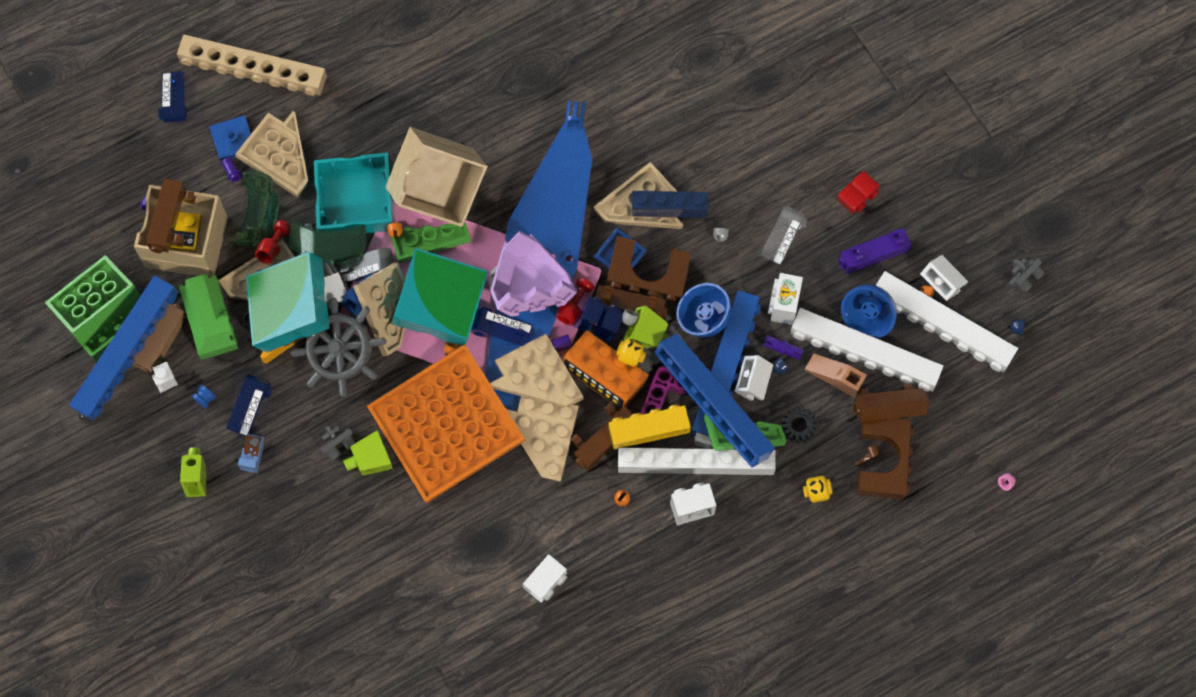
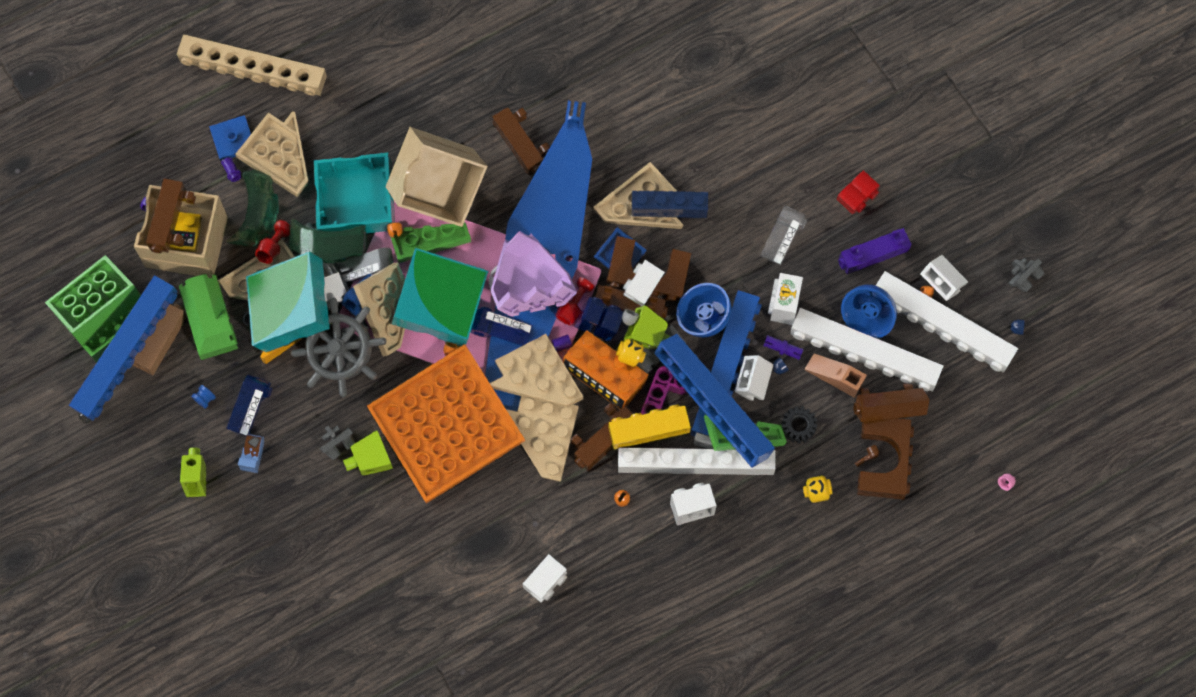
(164, 377): white brick -> none
(173, 98): clear blue door -> none
(517, 139): none -> reddish brown brick
(643, 283): none -> white brick
(720, 234): light grey hinge -> none

